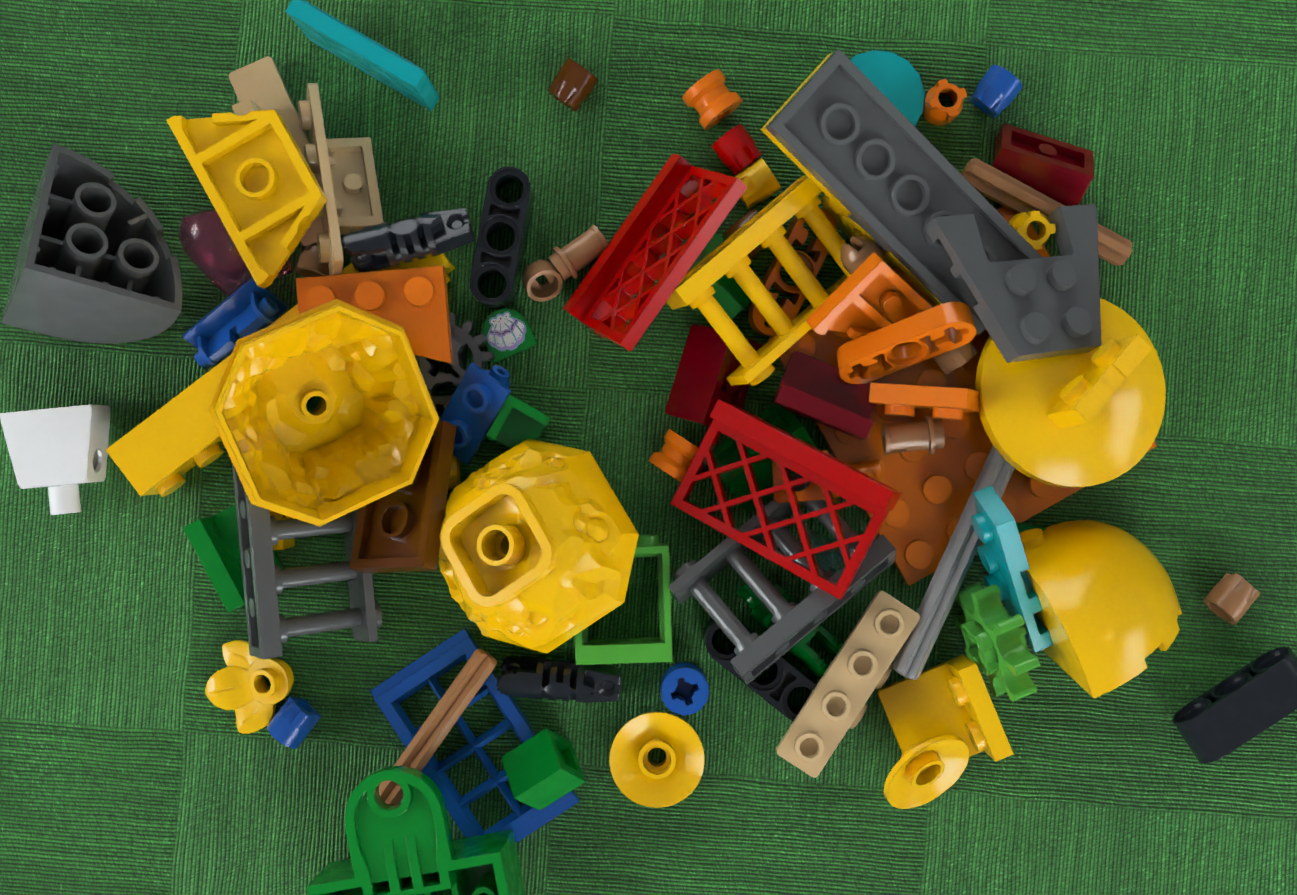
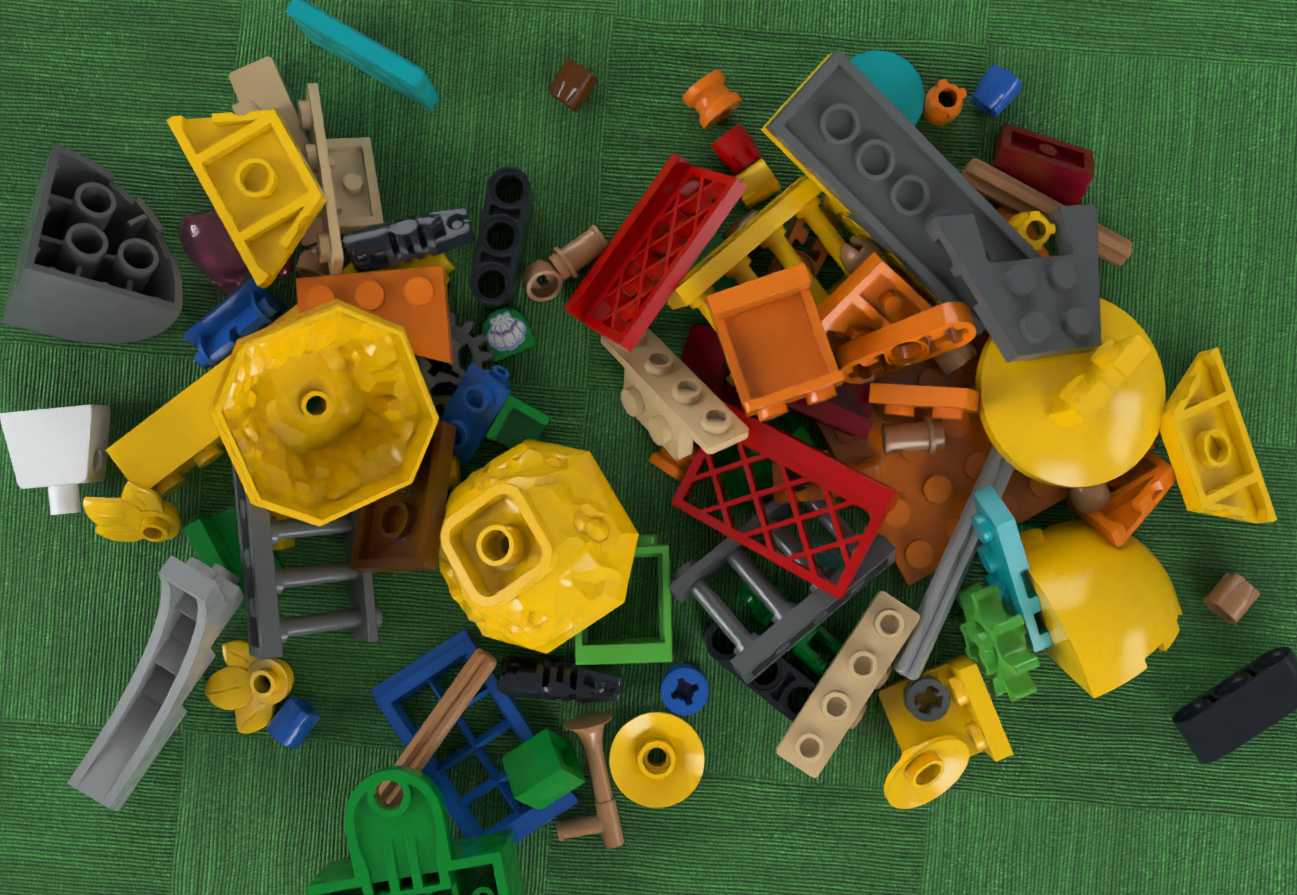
(134, 515): none -> yellow plate
(190, 617): none -> light grey arch
(607, 822): none -> medium nougat piece
(673, 400): none -> tan bracket
(775, 342): none -> orange panel
(932, 711): none -> dark grey bush
(1089, 498): none -> medium nougat hinge
(1132, 499): none -> orange wing
(1212, 446): none -> yellow wing

